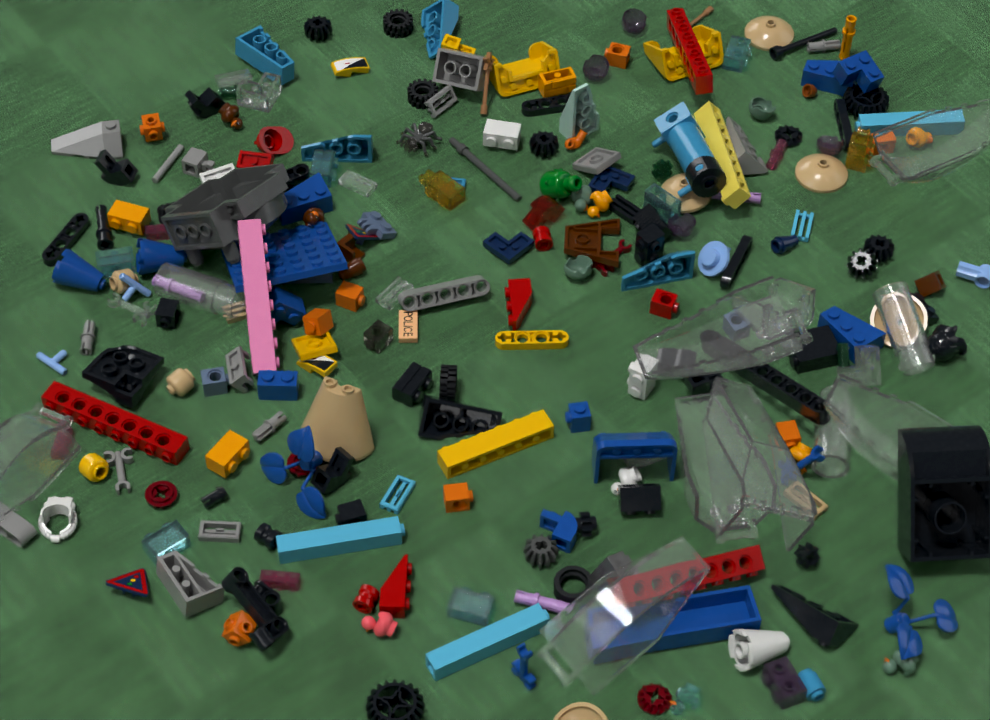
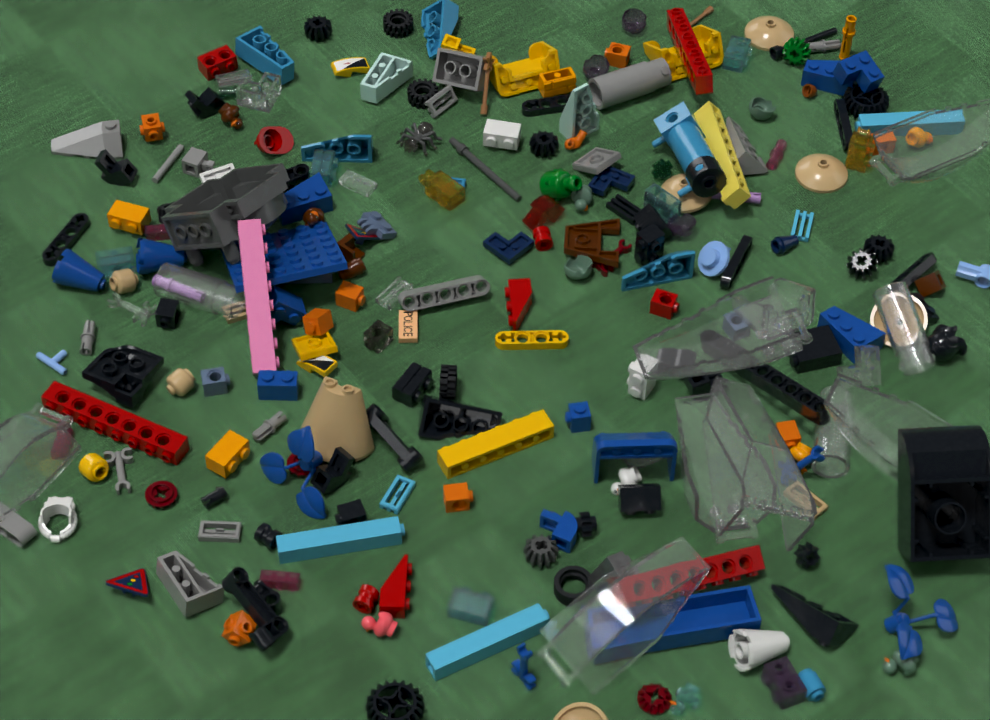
(103, 232): black pin -> none
(134, 285): light blue piece -> none
(165, 540): clear light blue brick -> none
(217, 62): none -> red brick
(237, 369): light grey hinge -> none
(252, 159): red tile -> none
(378, 421): none -> black piece
(384, 77): none -> light aqua wedge
(531, 599): lavender pin -> none
(602, 201): light orange animal -> none
(629, 82): none -> light grey piece
(796, 135): black gear -> none
(797, 51): none -> green gear
(830, 145): hair -> none
(843, 354): clear green pin -> none
(916, 269): none -> black beam

